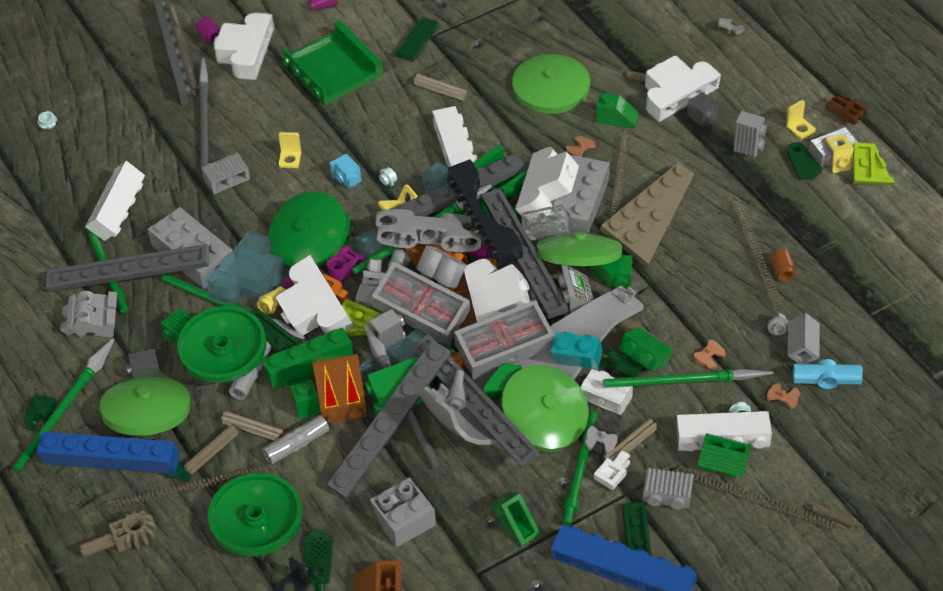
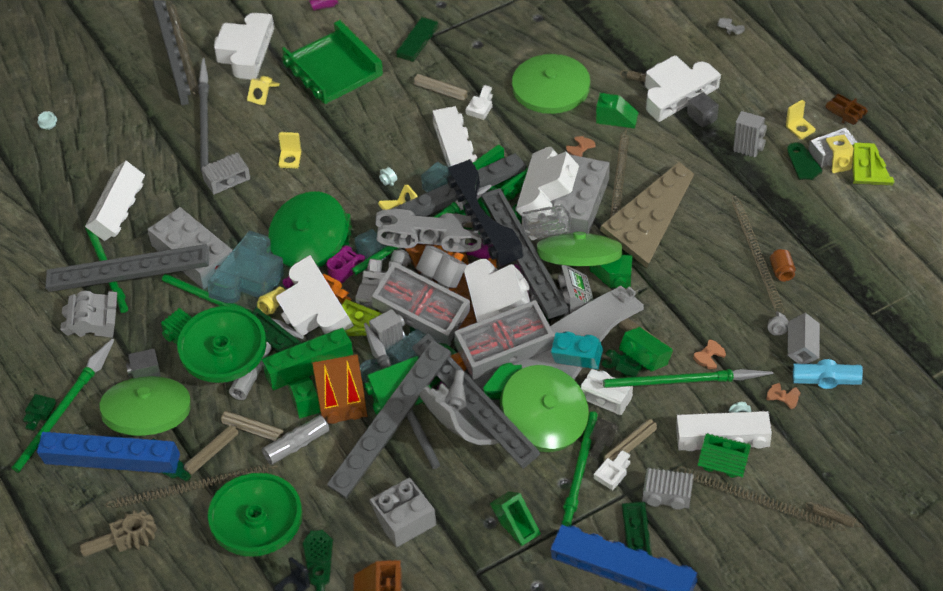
(207, 29): magenta brick -> none
(262, 83): none -> light yellow bracket
(345, 171): medium azure brick -> none
(480, 106): none -> white plate
(594, 435): light grey piece -> none

